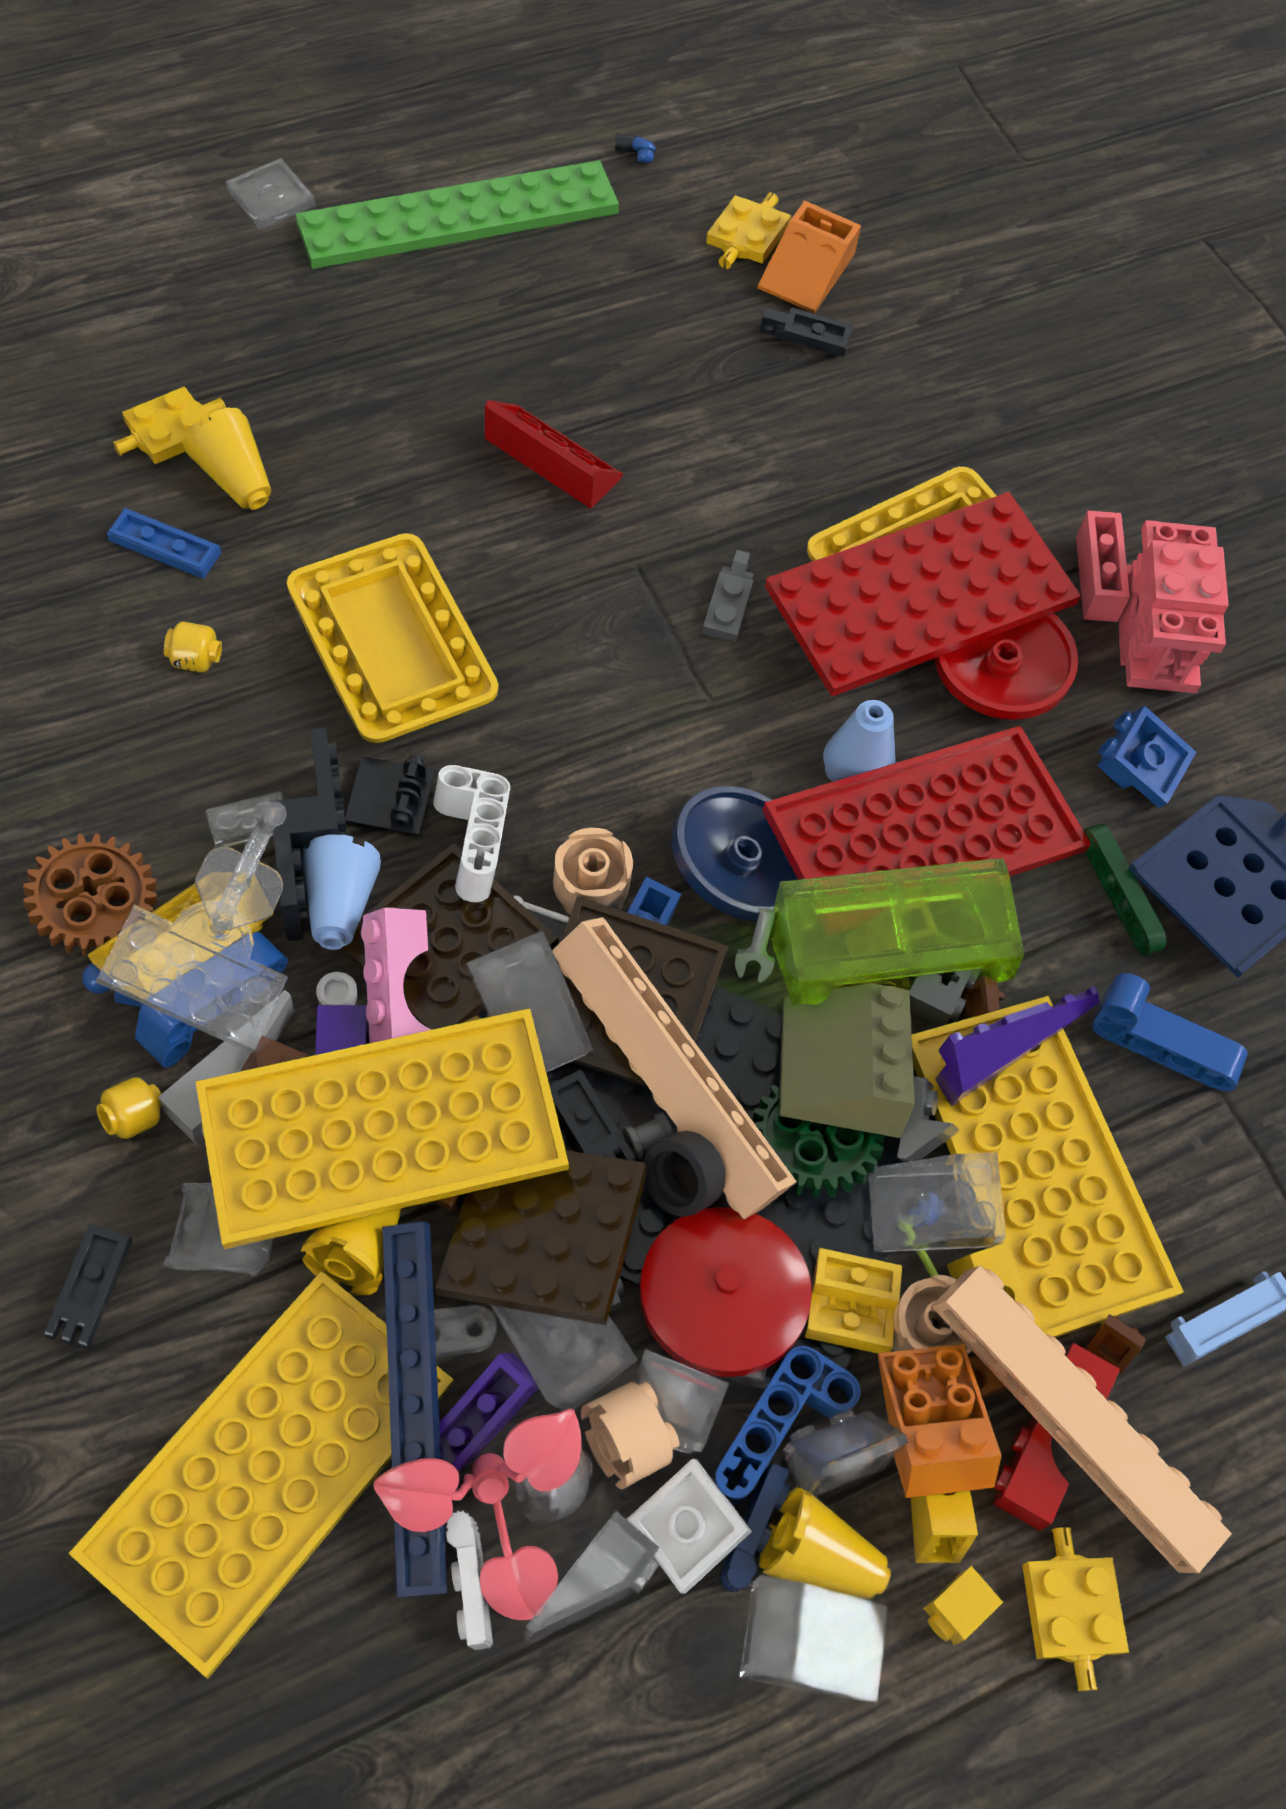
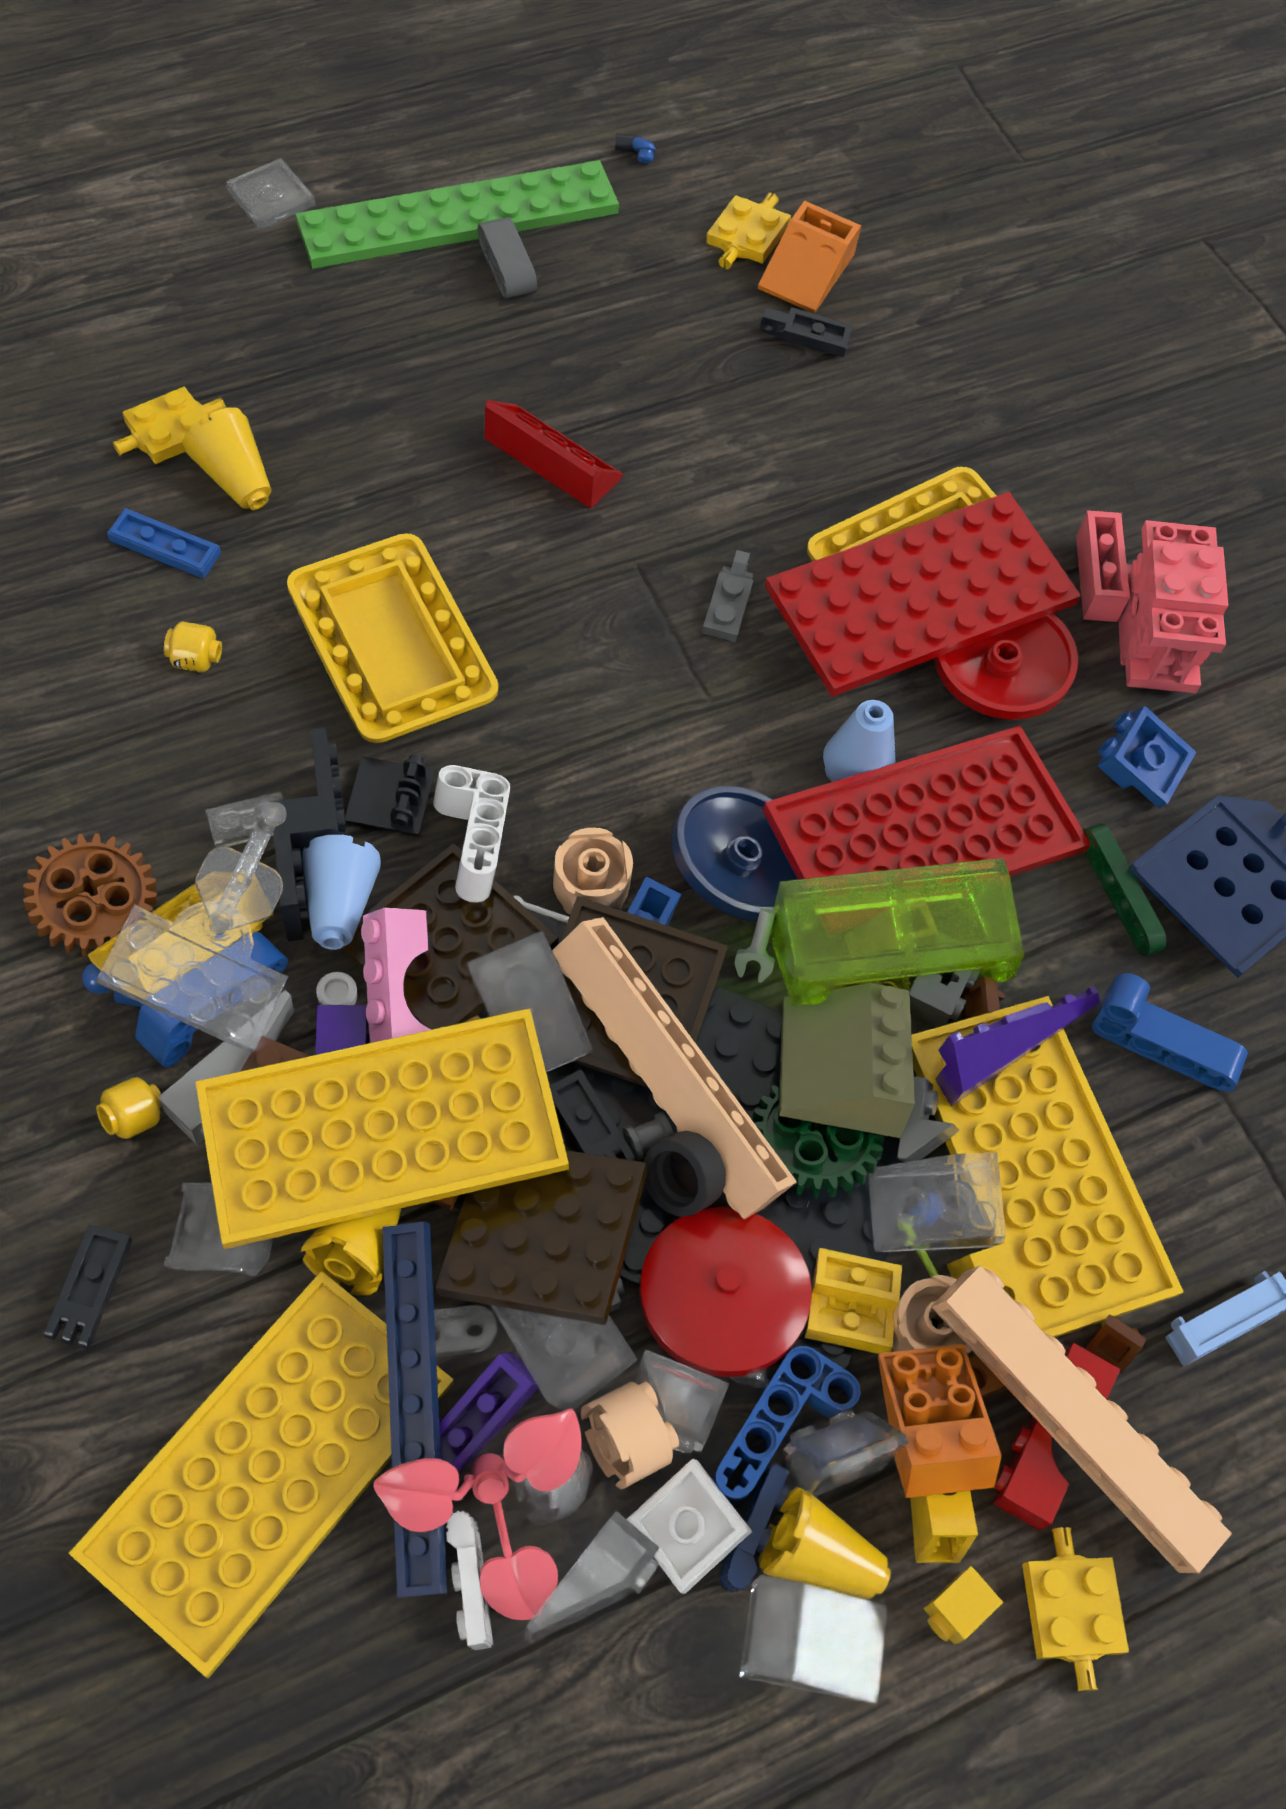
(507, 257): none -> dark grey beam

